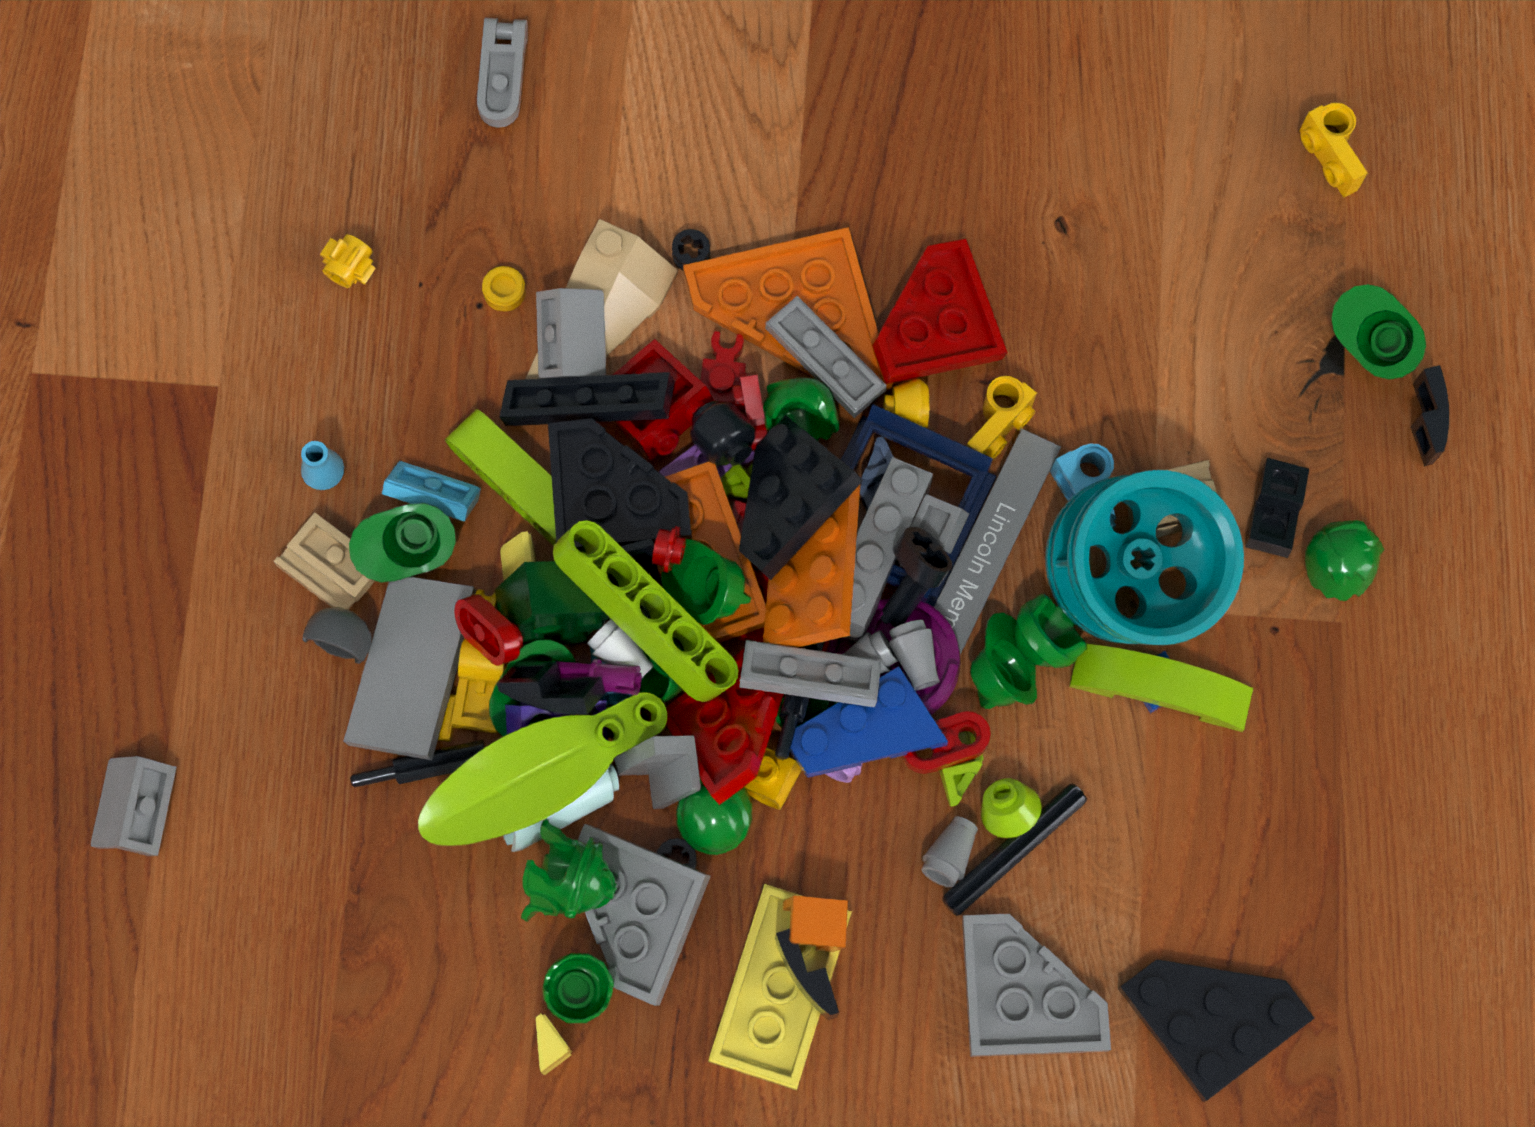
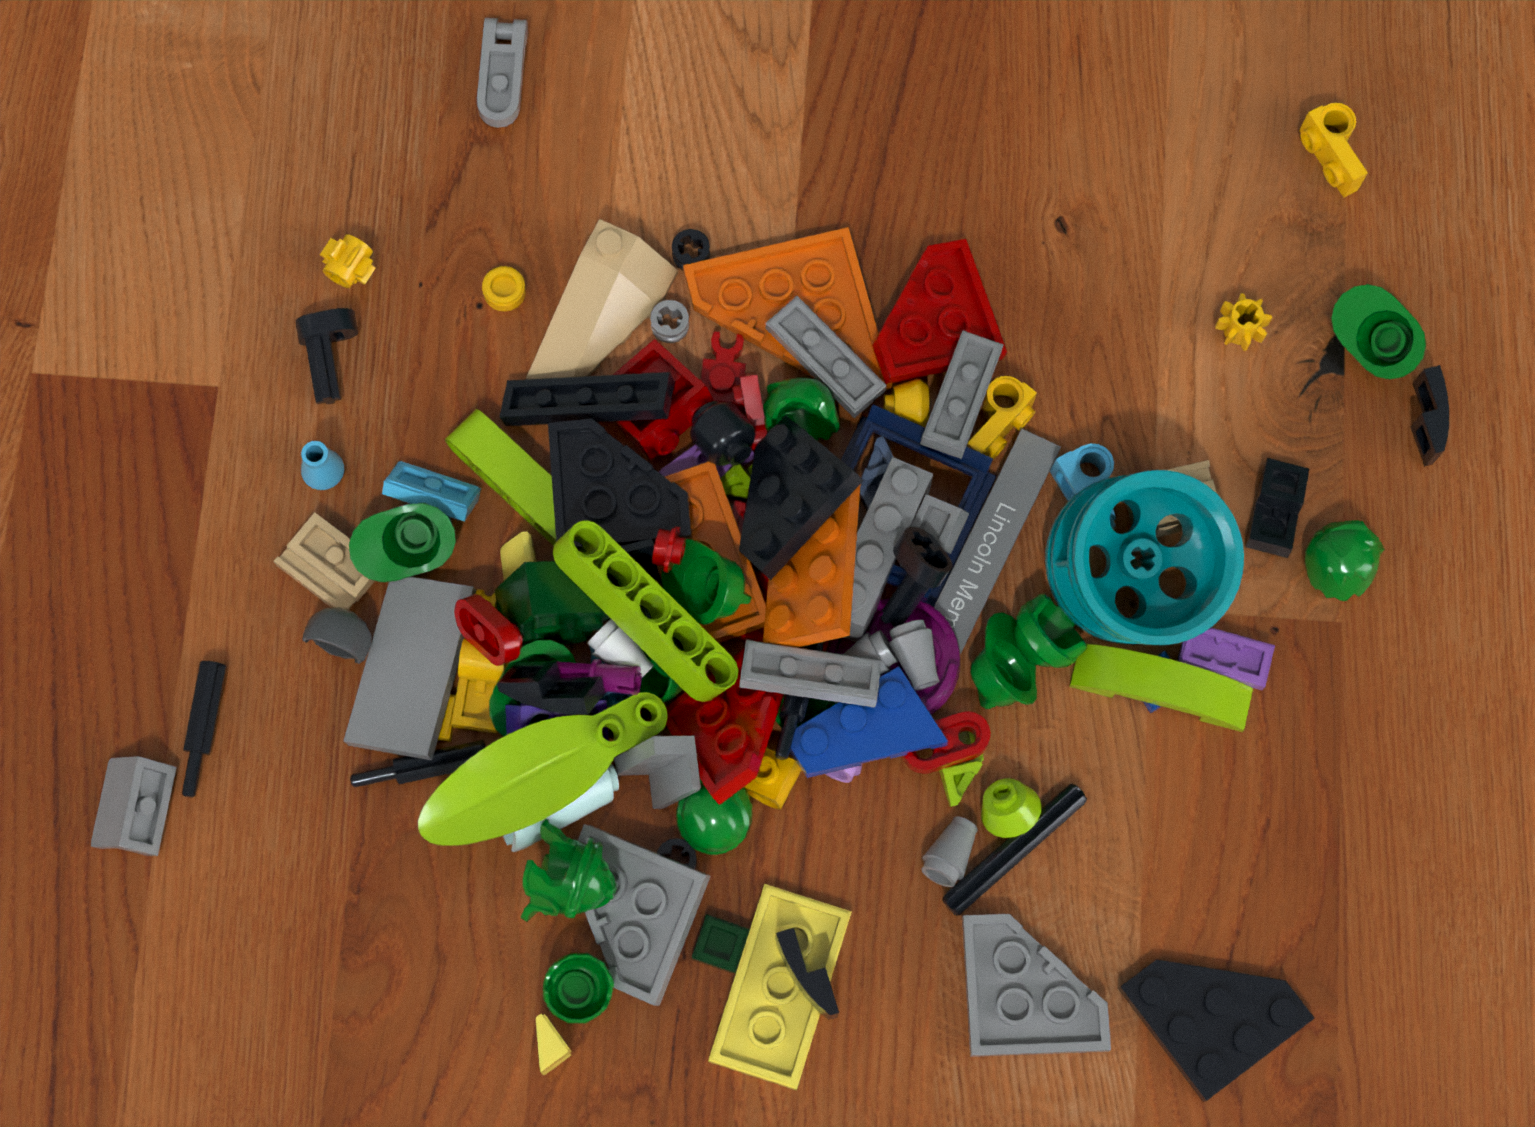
(202, 720): none -> black axle
(317, 333): none -> black piece
(570, 333): light grey panel -> none
(665, 333): none -> light grey bush
(720, 944): none -> dark green tile
(817, 922): orange panel -> none
(961, 394): none -> light grey tile
(1229, 656): none -> medium lavender plate
(1251, 312): none -> yellow gear

